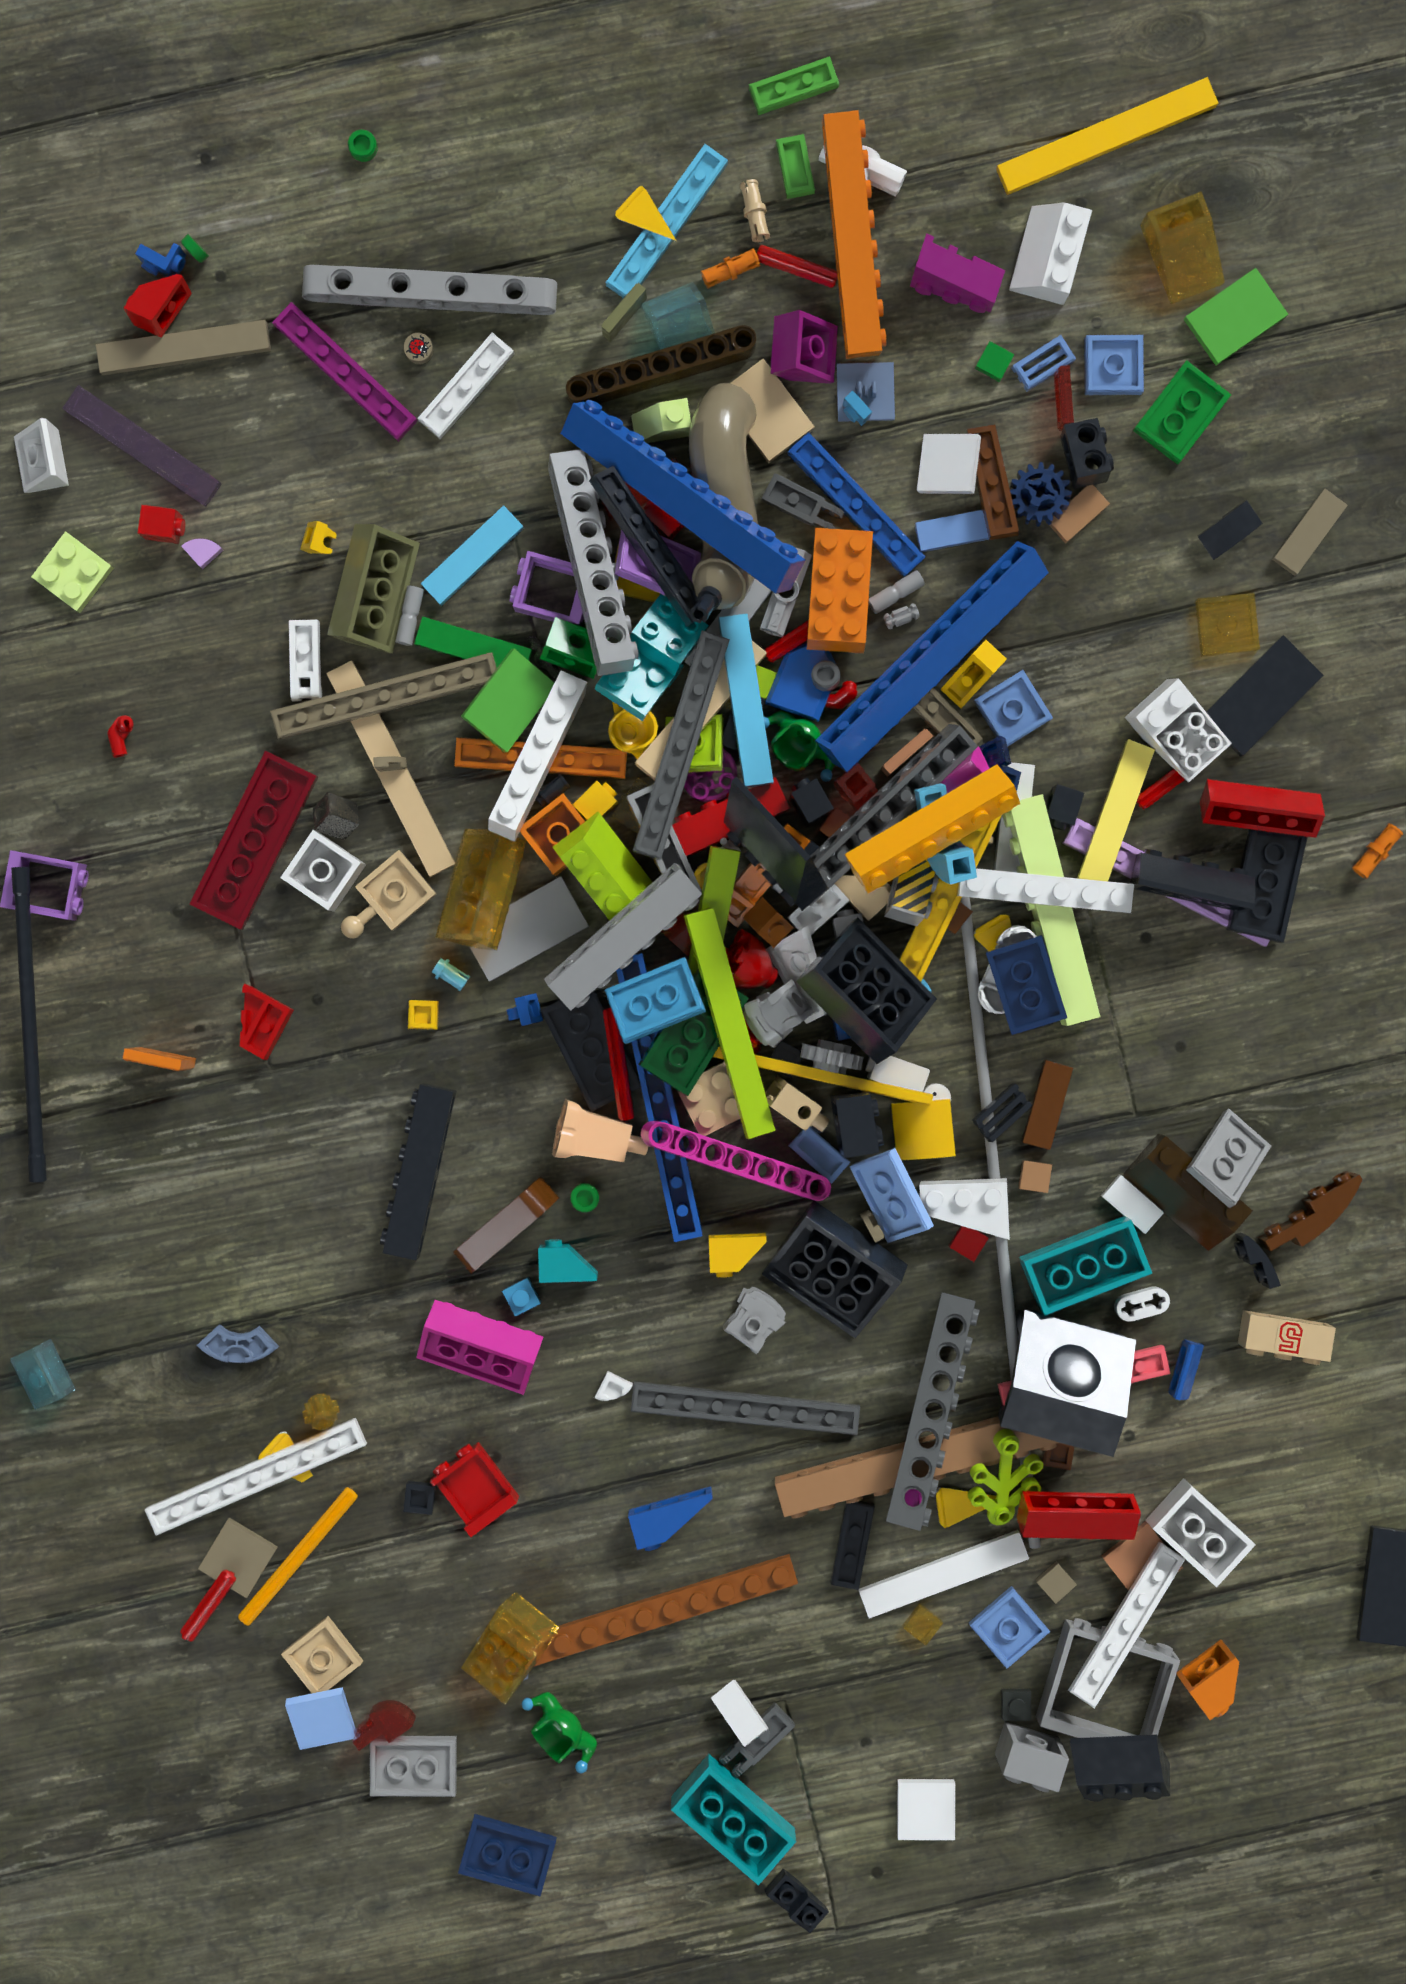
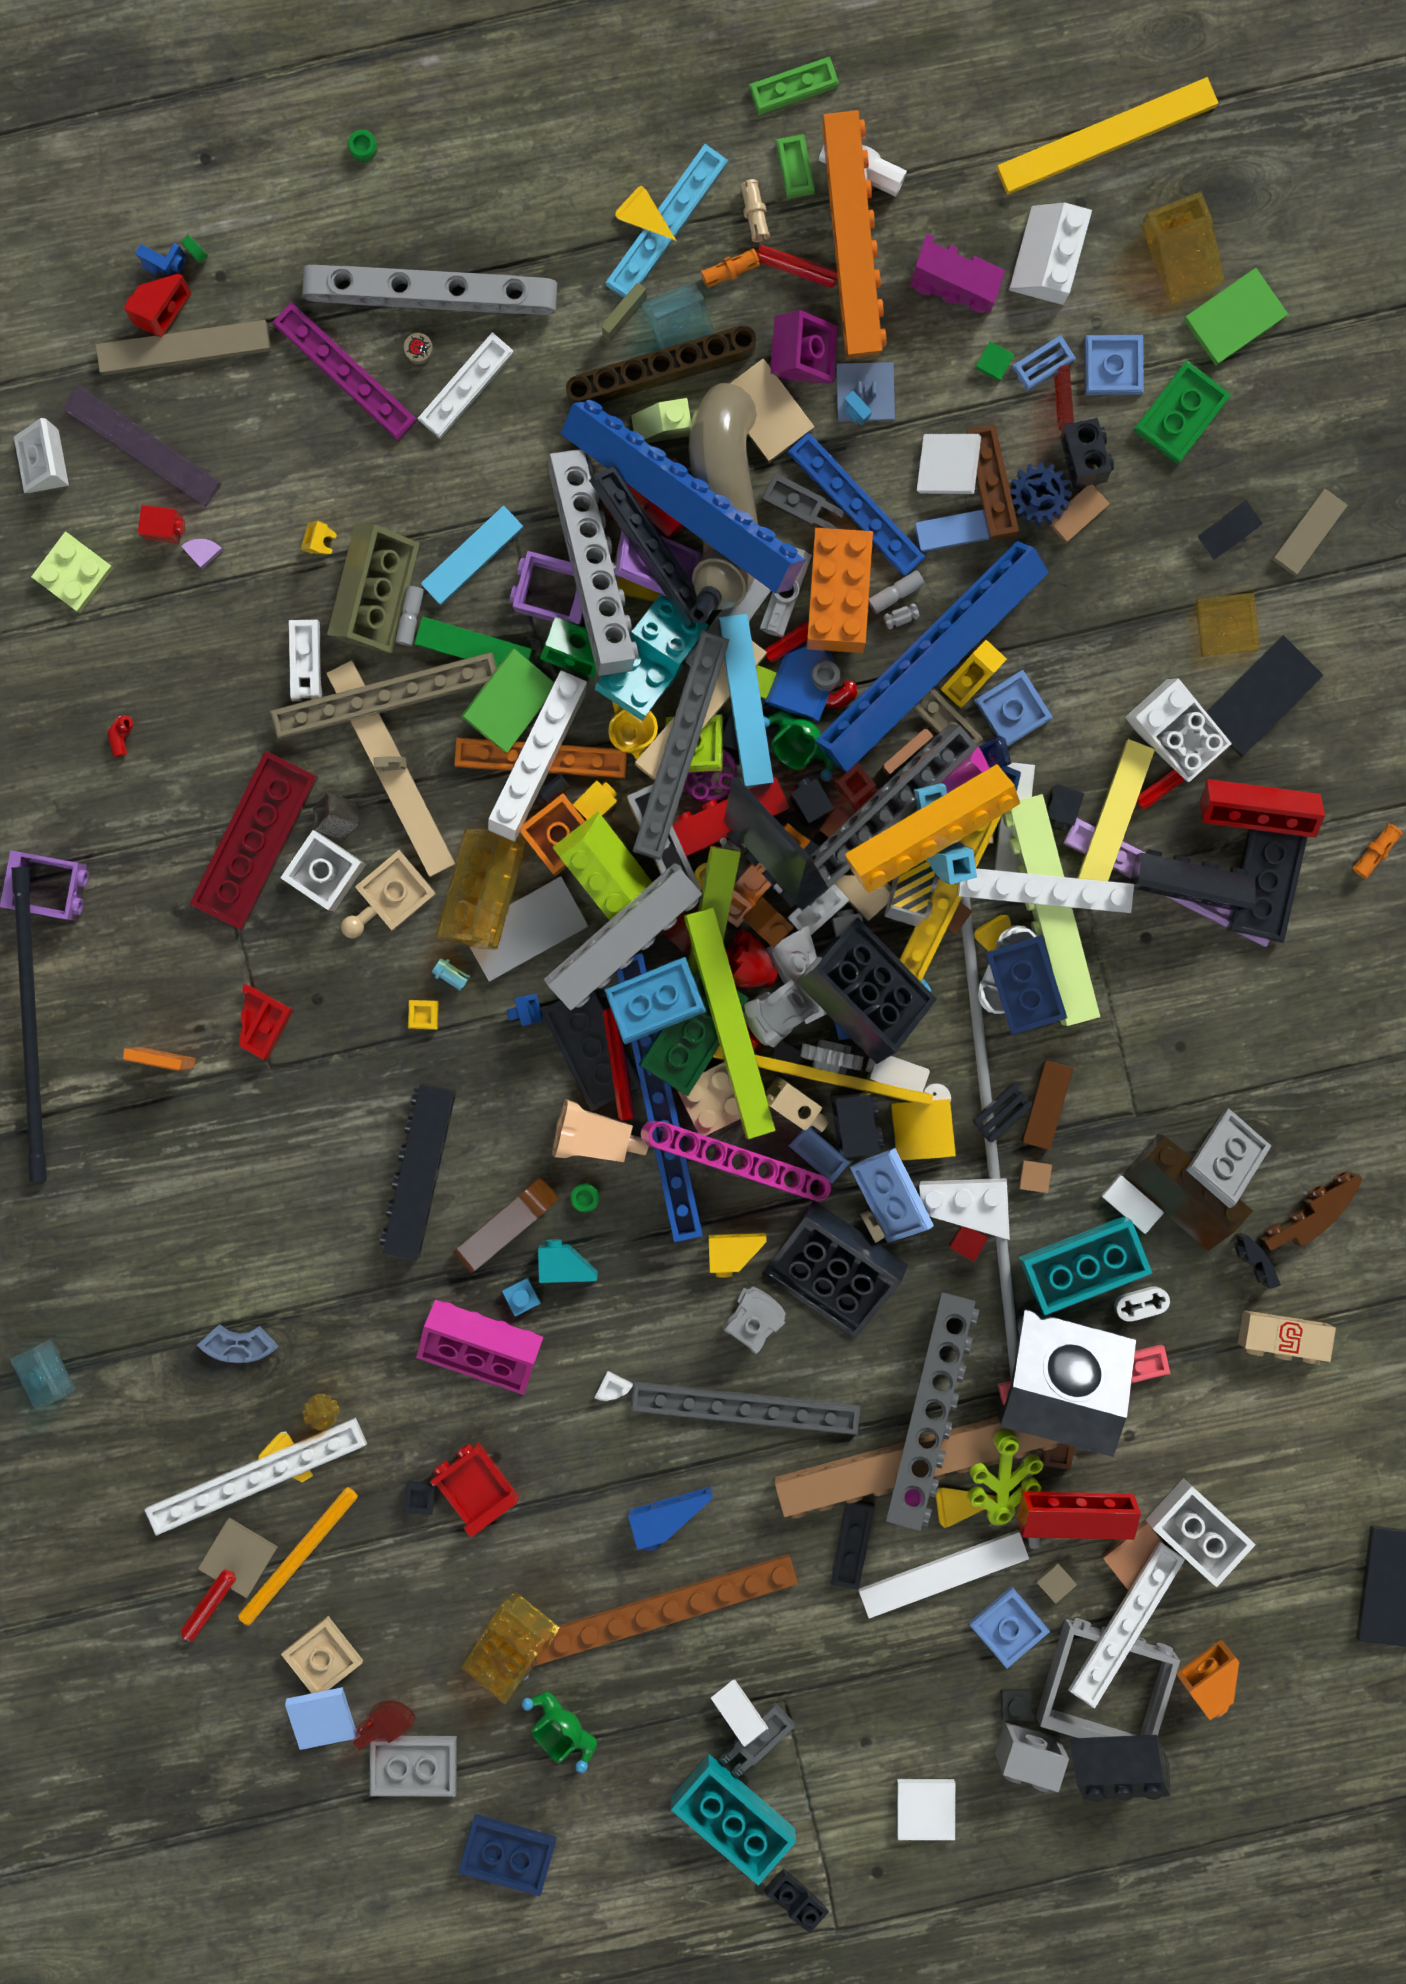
(922, 1624): clear yellow tile -> none
(1185, 1370): blue slope -> none

